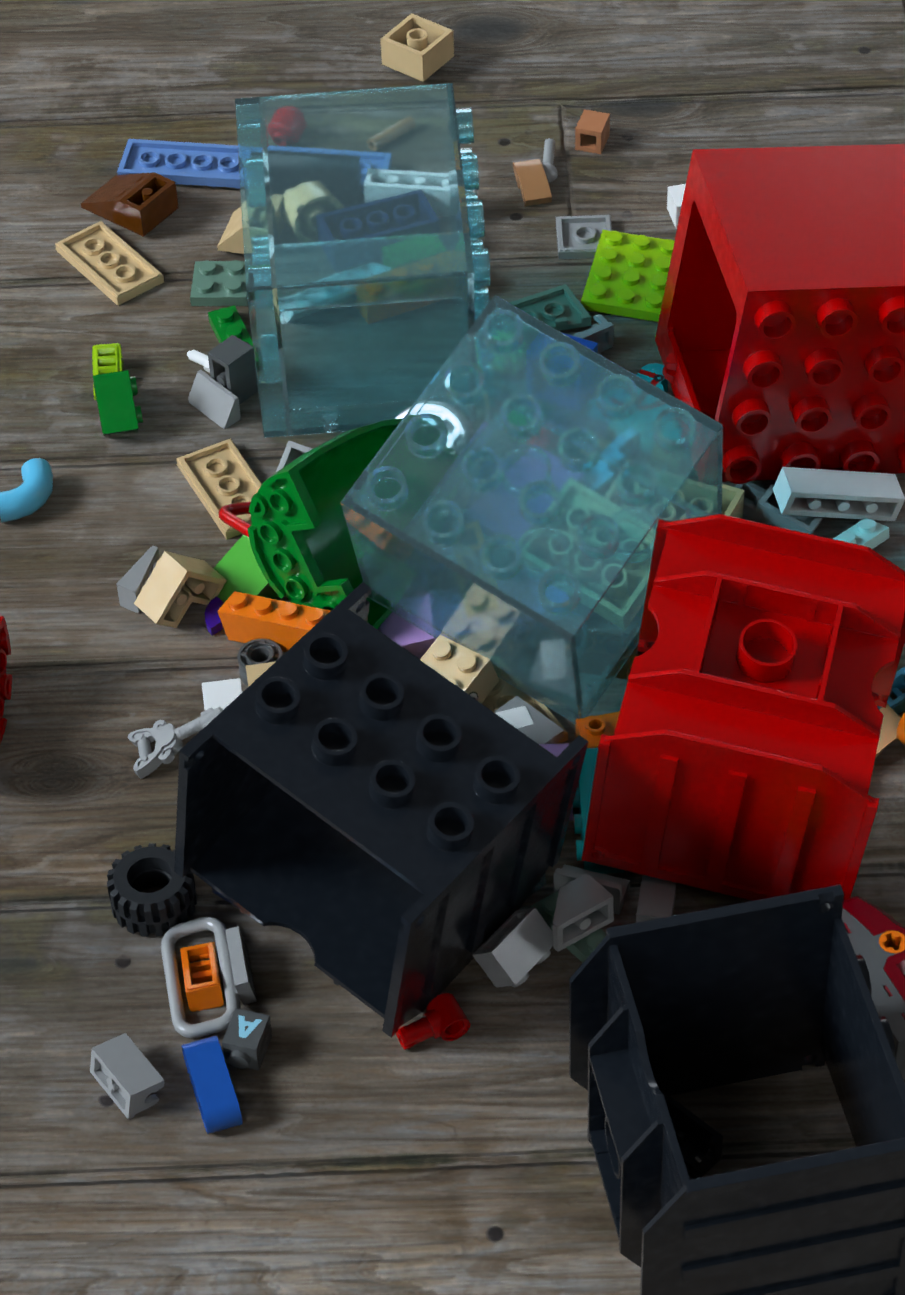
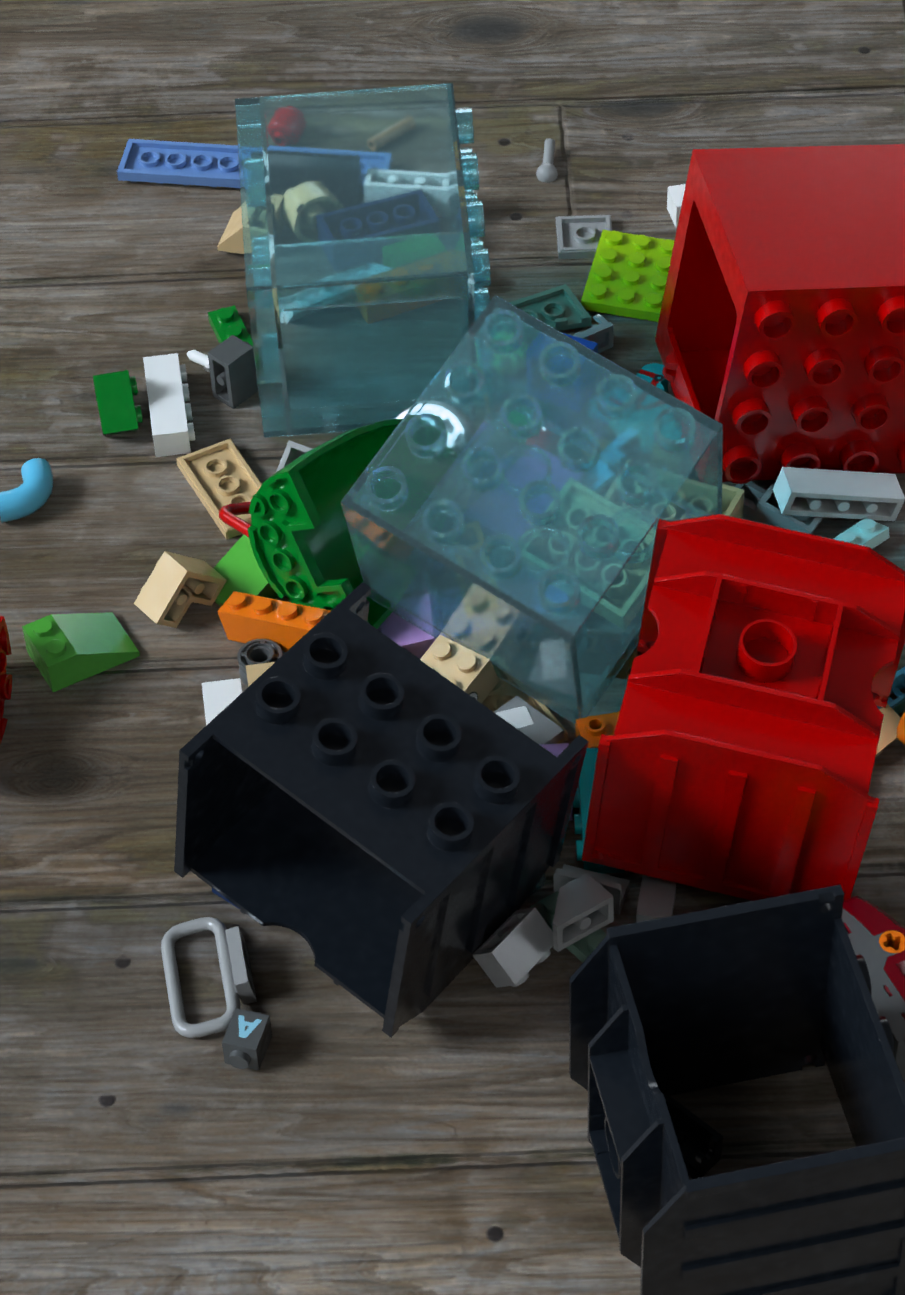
(77, 646): none -> bright green slope
(106, 359): lime slope -> none
(109, 263): tan tile -> none
(125, 1075): light grey hinge -> none
(132, 582): light grey slope -> none
(134, 201): reddish brown slope -> none
(155, 910): black tyre -> none
(167, 405): none -> white brick
(167, 740): light grey piece -> none
(202, 978): orange slope -> none
(212, 618): dark purple tile -> none
(212, 1084): blue beam -> none
(214, 400): light grey slope -> none
(219, 283): sand green plate -> none
(417, 47): tan brick -> none
(442, 1019): red pin -> none
(532, 182): medium nougat slope -> none
(592, 131): nougat brick -> none

